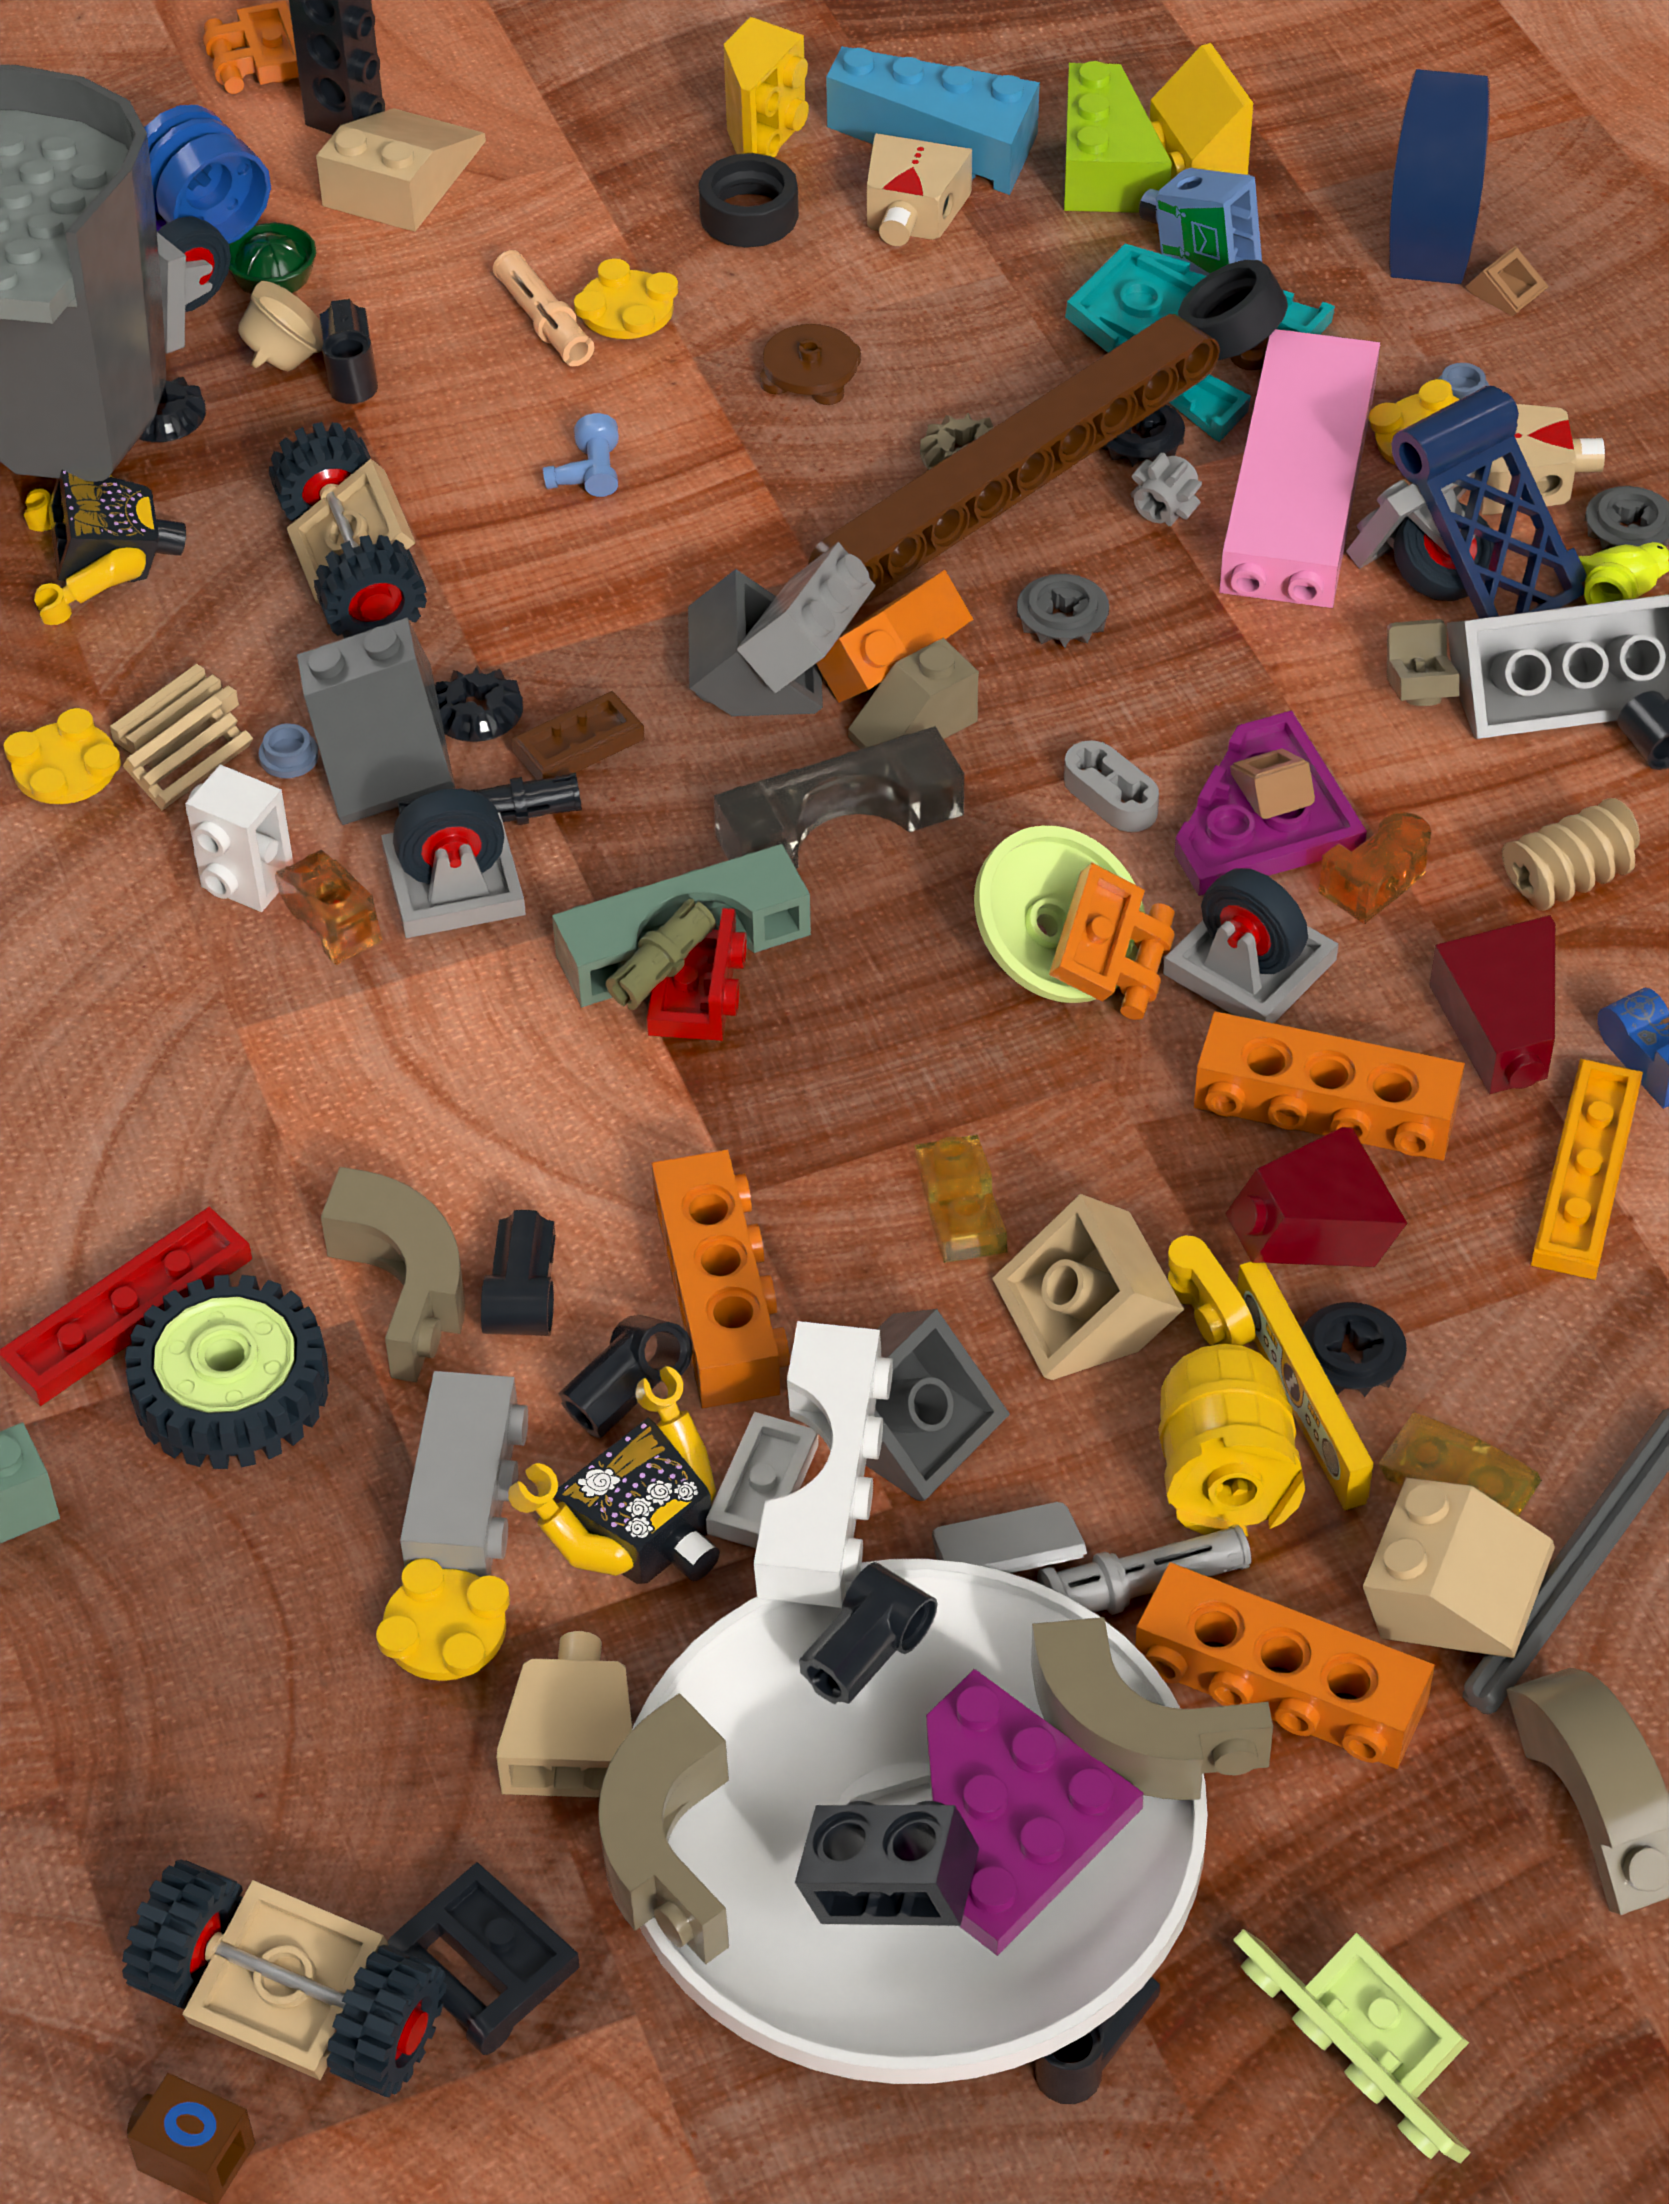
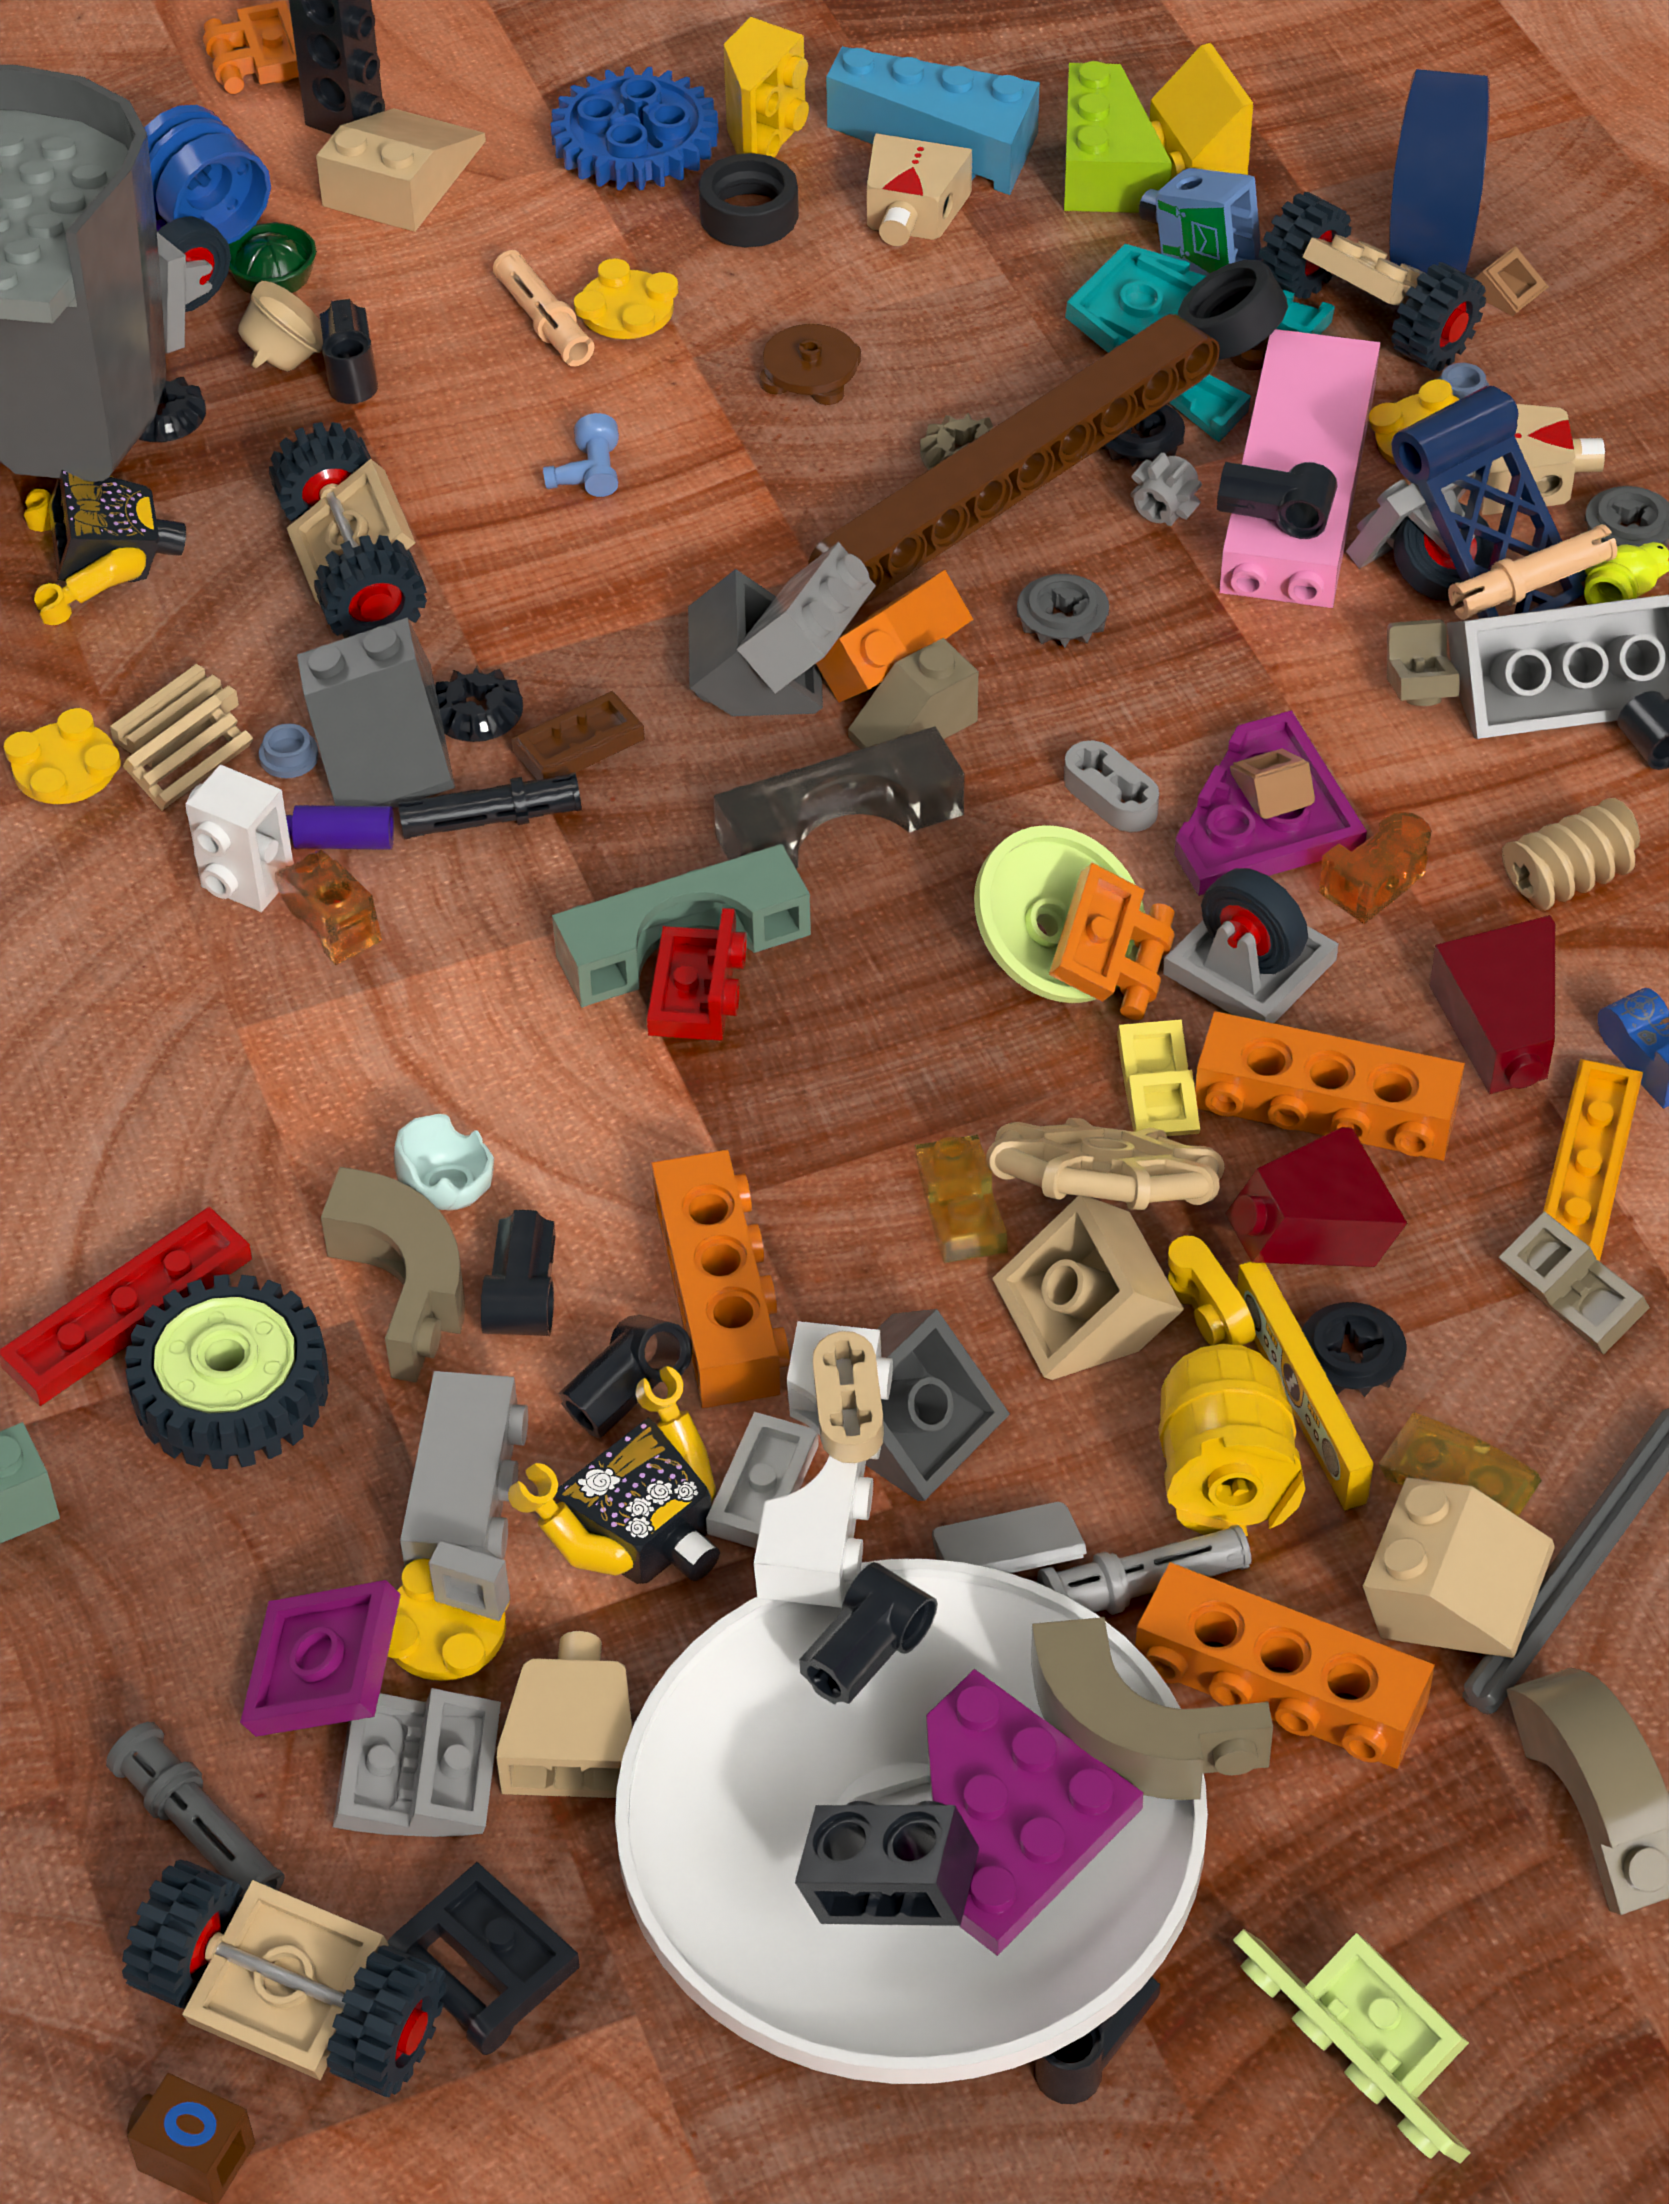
(176, 1793): none -> dark grey pin
(321, 1658): none -> magenta plate
(341, 827): none -> dark purple cylinder
(419, 1767): none -> light grey slope
(443, 1163): none -> light aqua hair
(451, 864): plate -> none
(470, 1579): none -> light grey plate
(634, 128): none -> blue gear
(649, 1785): dark tan arch -> none
(661, 954): olive pin -> none
(834, 1398): none -> tan beam
(1105, 1163): none -> tan plate
(1158, 1077): none -> light yellow slope
(1294, 499): none -> black piece
(1434, 306): none -> black plate
(1513, 579): none -> light nougat pin
(1573, 1282): none -> dark tan slope

